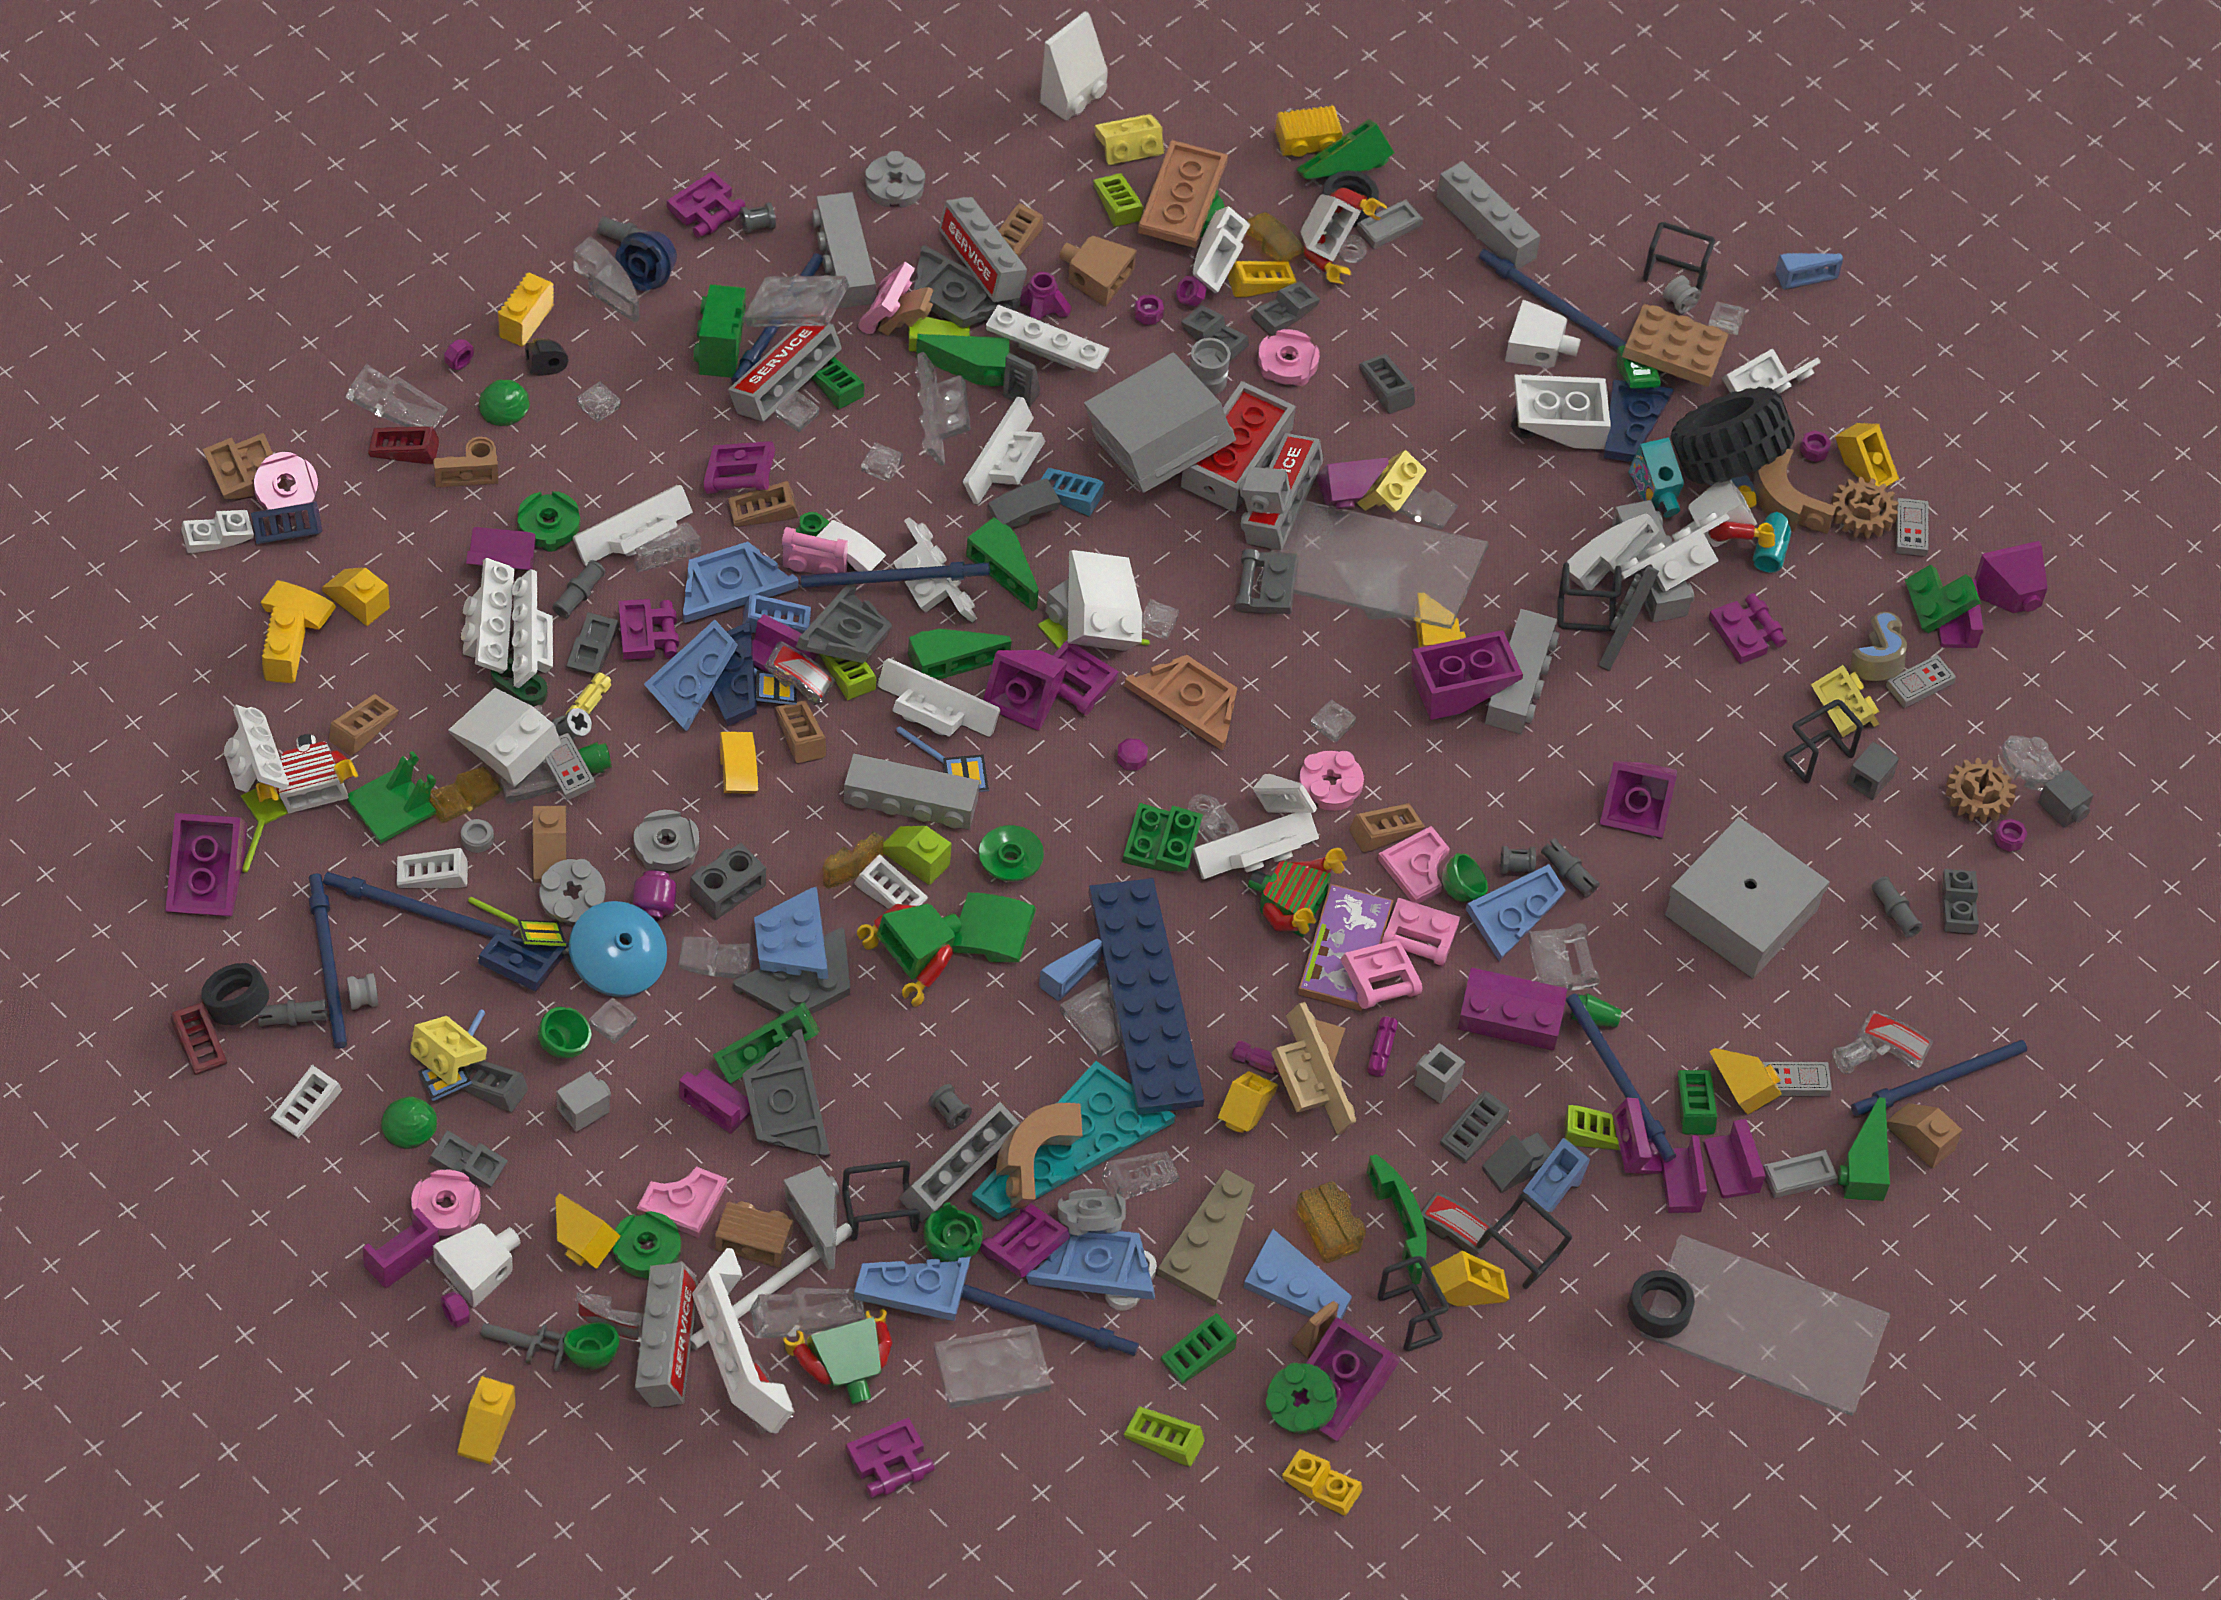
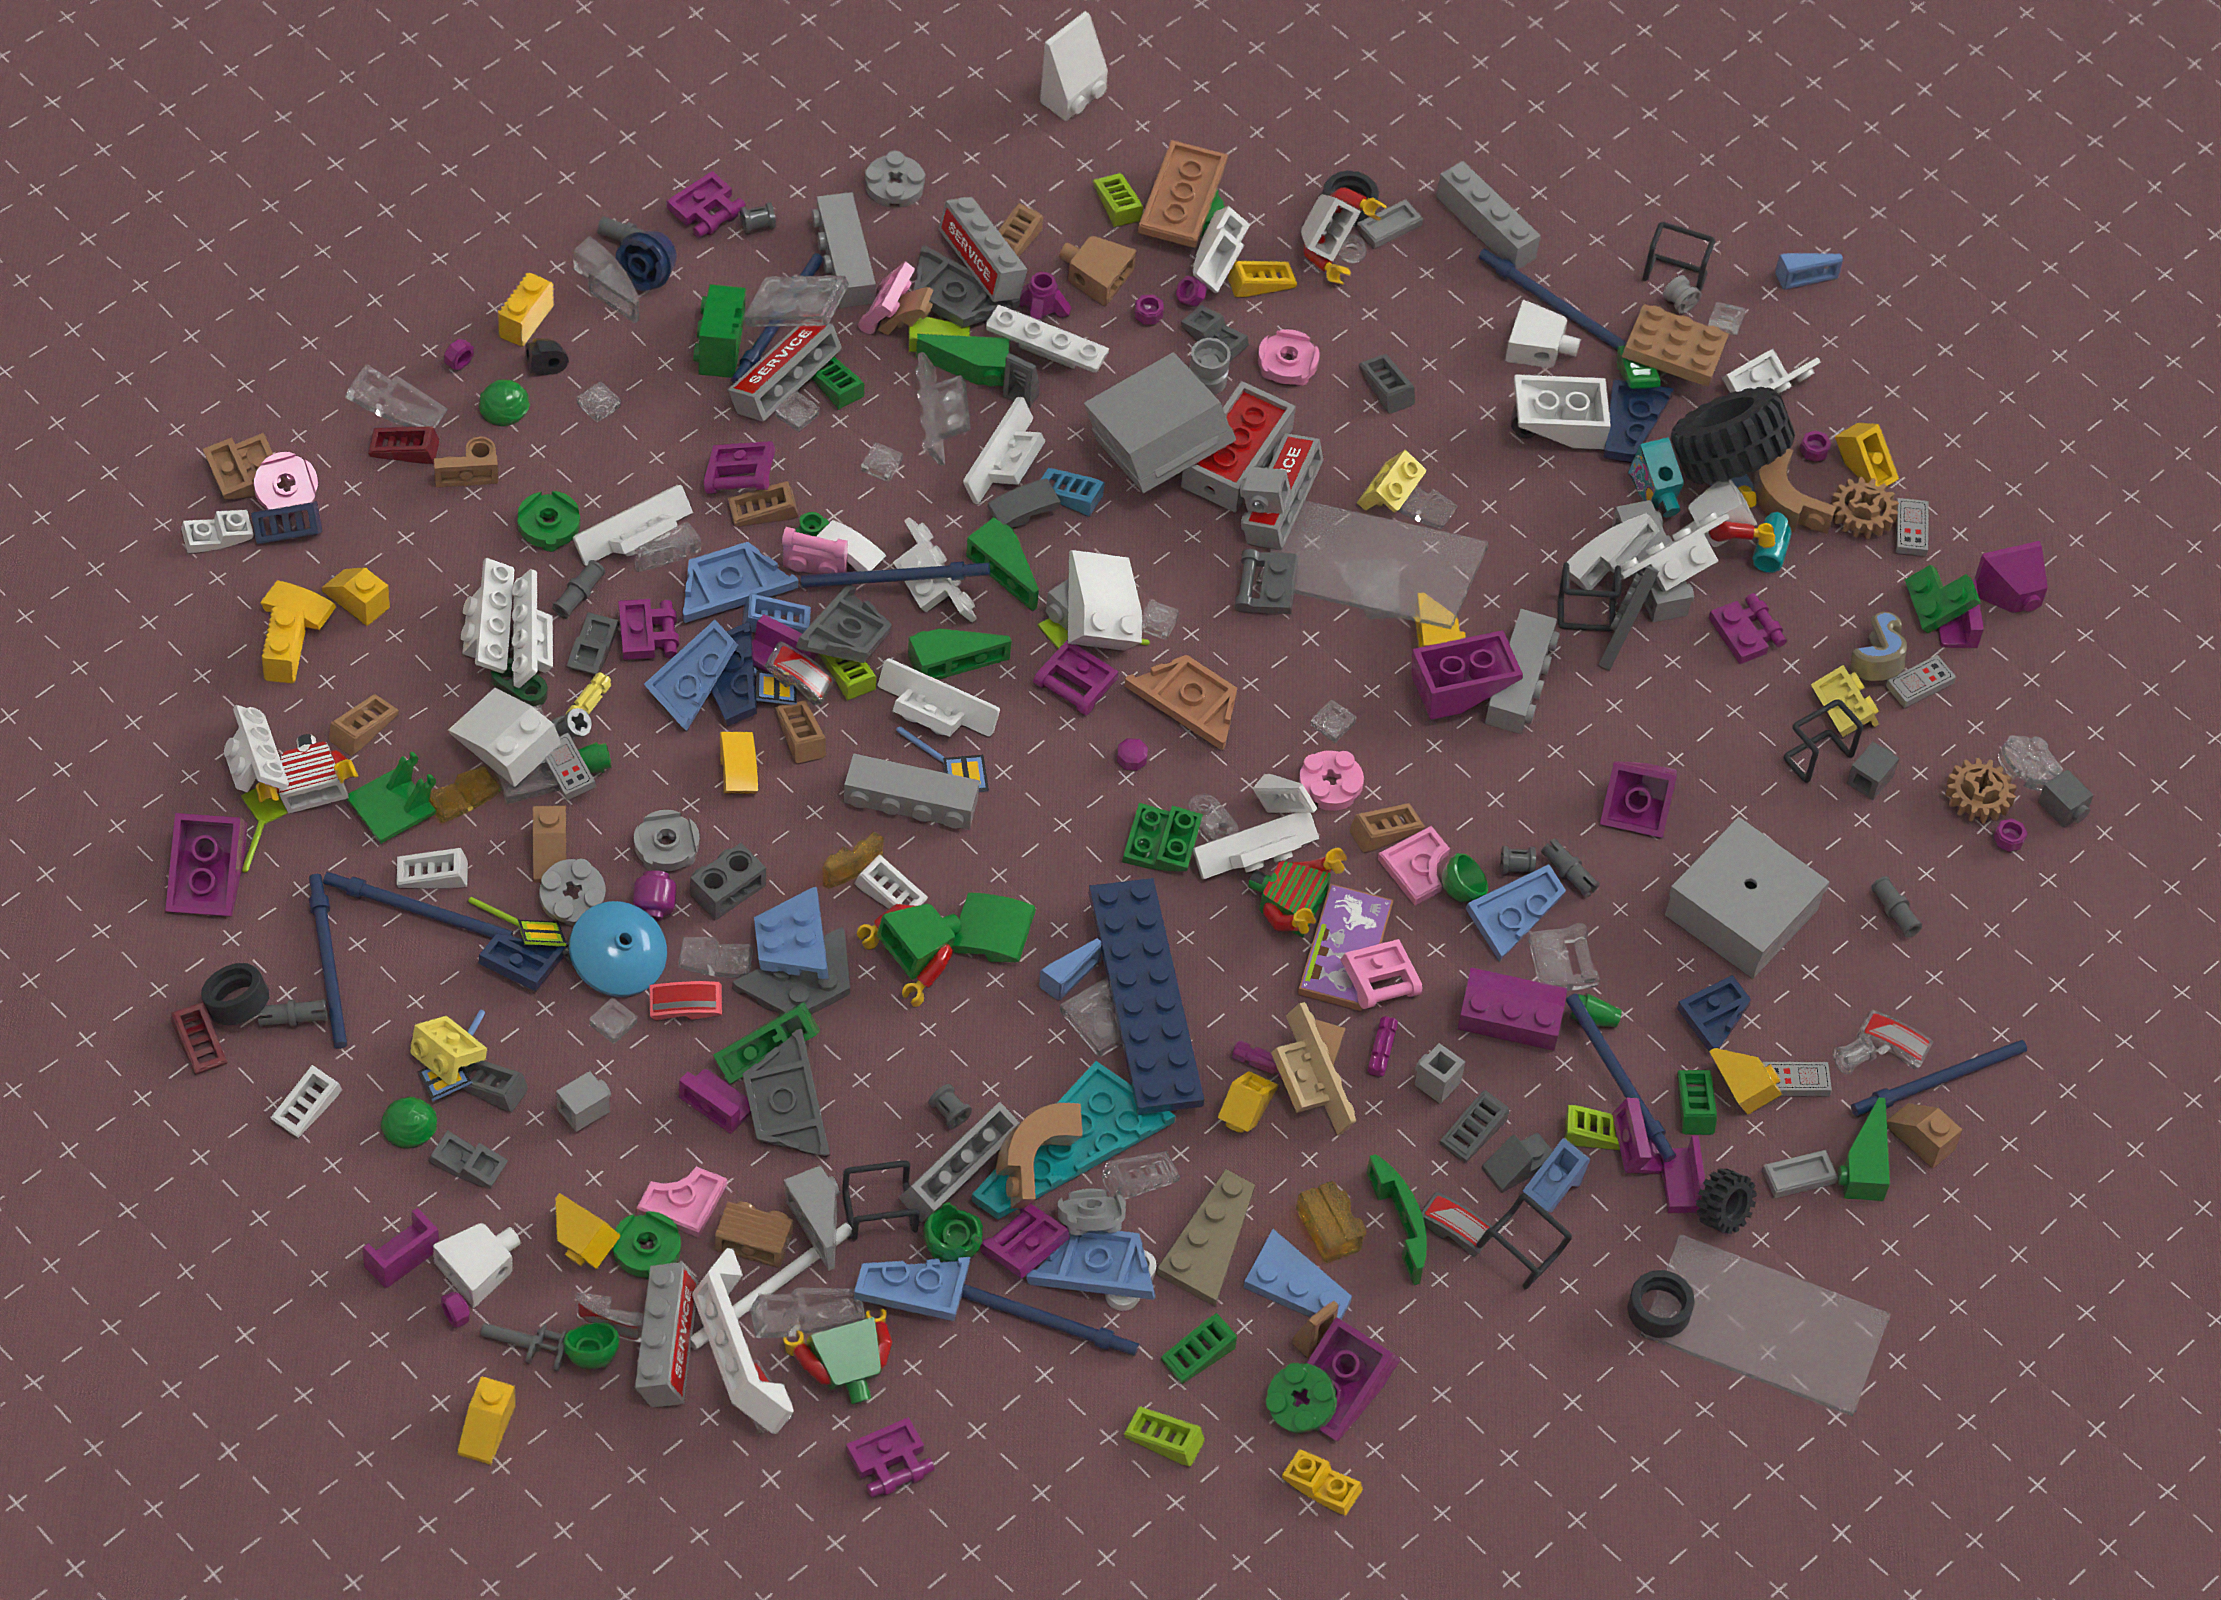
(362, 991): light grey wheel -> none
(462, 1194): bright pink plate -> none
(477, 835): light grey tile -> none
(503, 546): magenta panel -> none
(564, 1032): green piece -> none
(687, 999): none -> slope
(919, 851): lime slope -> none
(992, 1366): clear plate -> none
(1015, 843): green dish -> none
(1025, 684): magenta slope -> none
(1130, 139): light yellow bracket -> none
(1274, 237): clear yellow slope -> none
(1287, 308): dark grey slope -> none
(1307, 130): yellow brick -> none
(1349, 481): magenta slope -> none
(1356, 151): green slope -> none
(1424, 925): bright pink plate -> none
(1428, 1314): black piece -> none
(1470, 1281): yellow slope -> none
(1715, 1011): none -> dark blue wing
(1726, 1200): none -> black tyre
(1735, 1161): magenta panel -> none
(1959, 901): dark grey slope -> none

